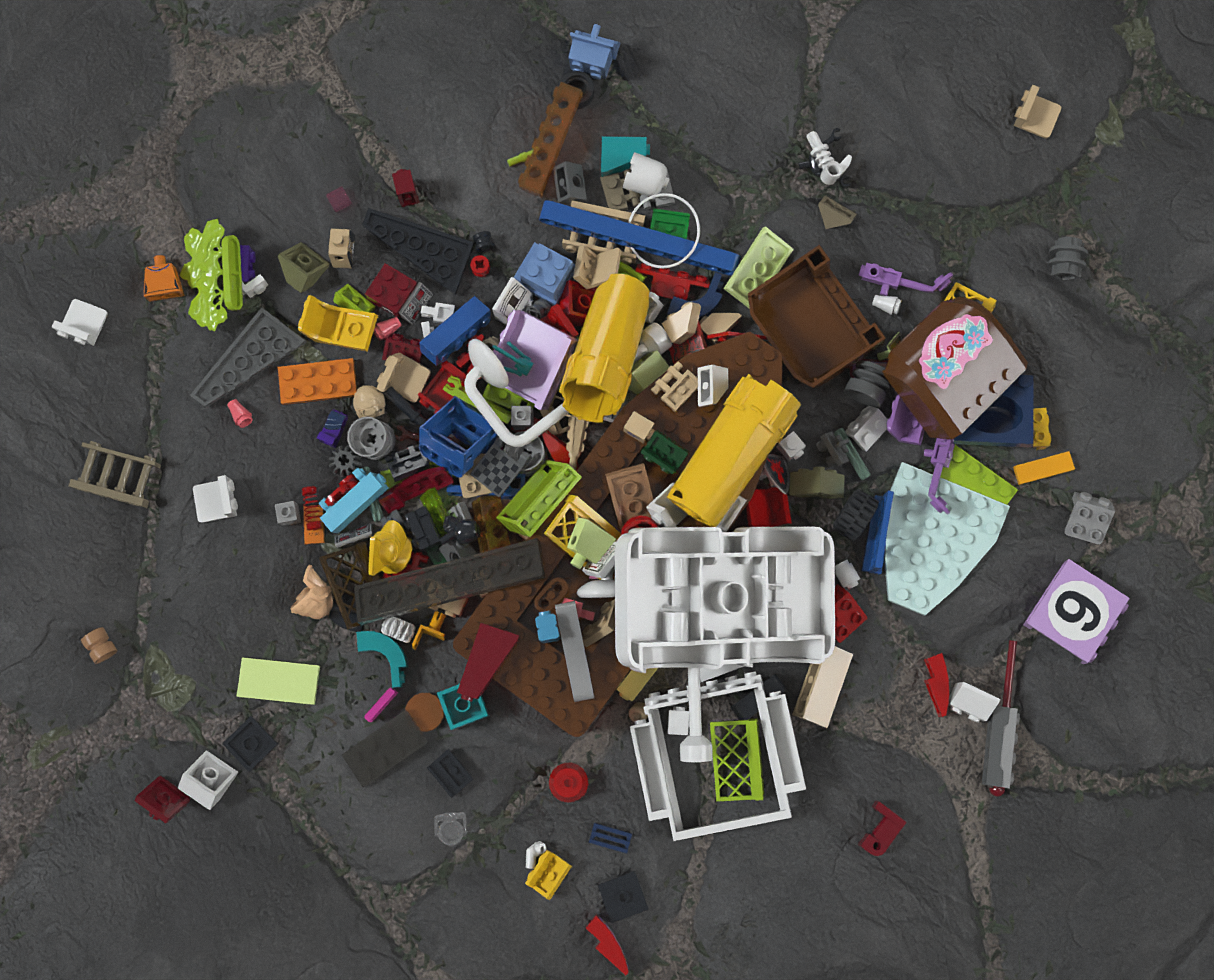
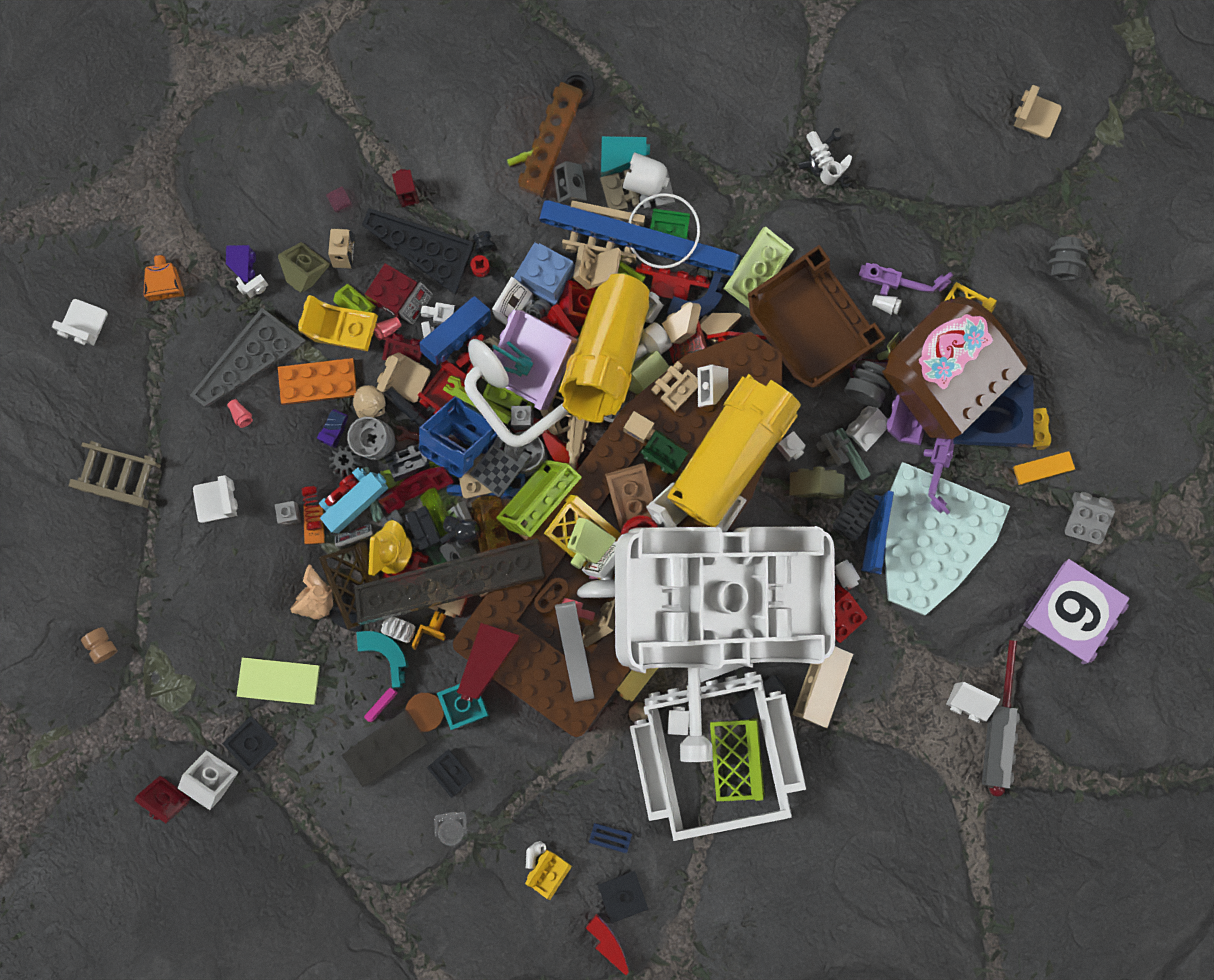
(205, 269): lime plant -> none
(547, 627): dark azure brick -> none
(568, 782): red cone -> none
(592, 53): medium blue piece -> none
(768, 508): red bracket -> none
(777, 472): shield -> none
(834, 213): dark tan slope -> none
(884, 832): dark red piece -> none
(938, 683): red slope -> none
(975, 476): lime wing -> none

